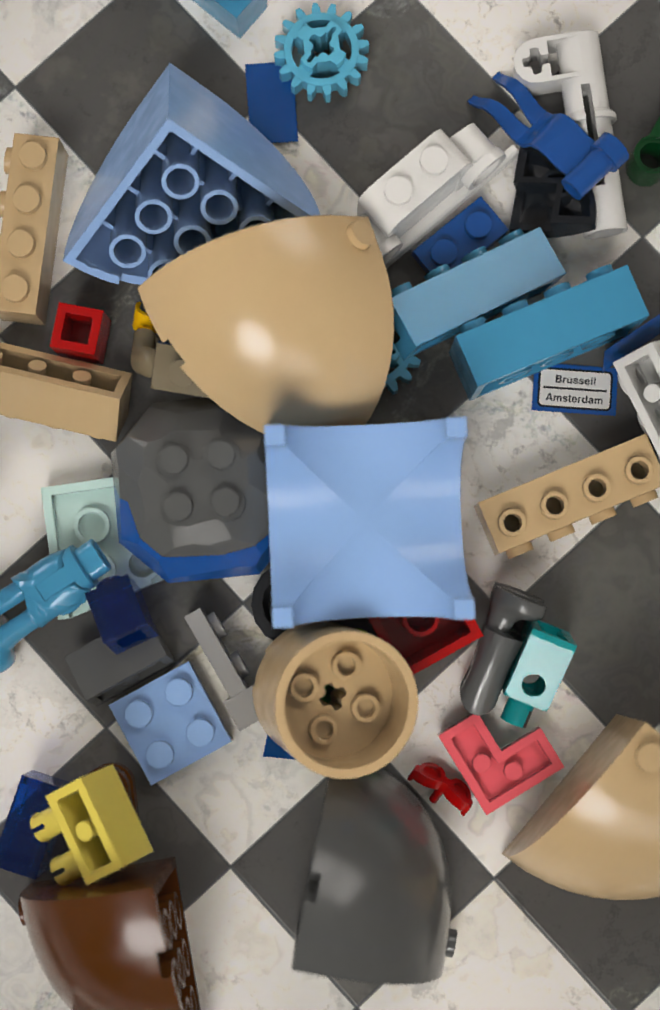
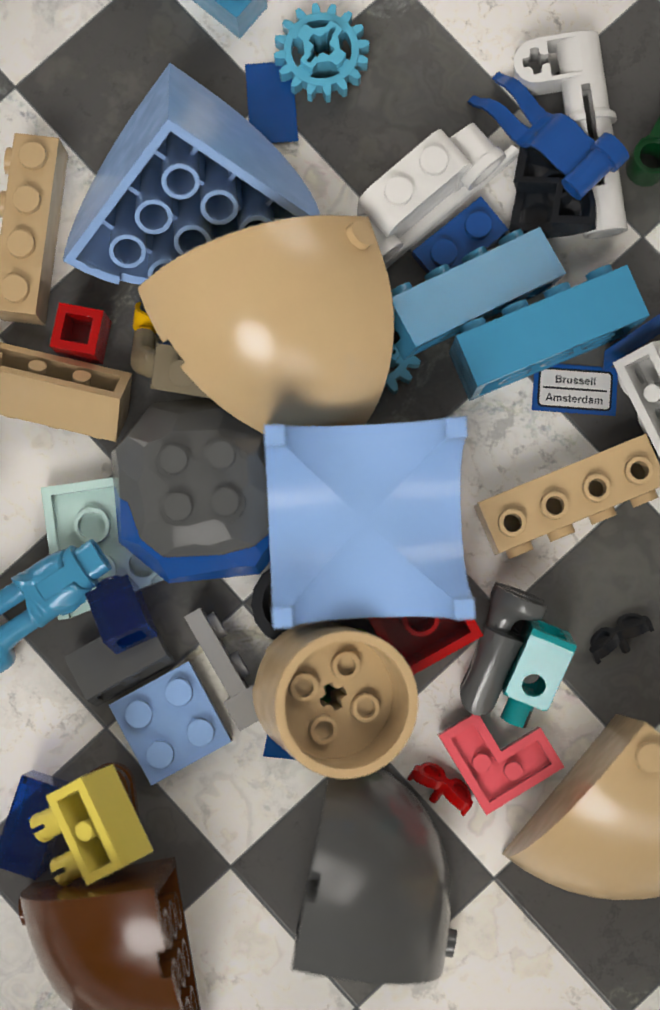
(608, 639): none -> black piece

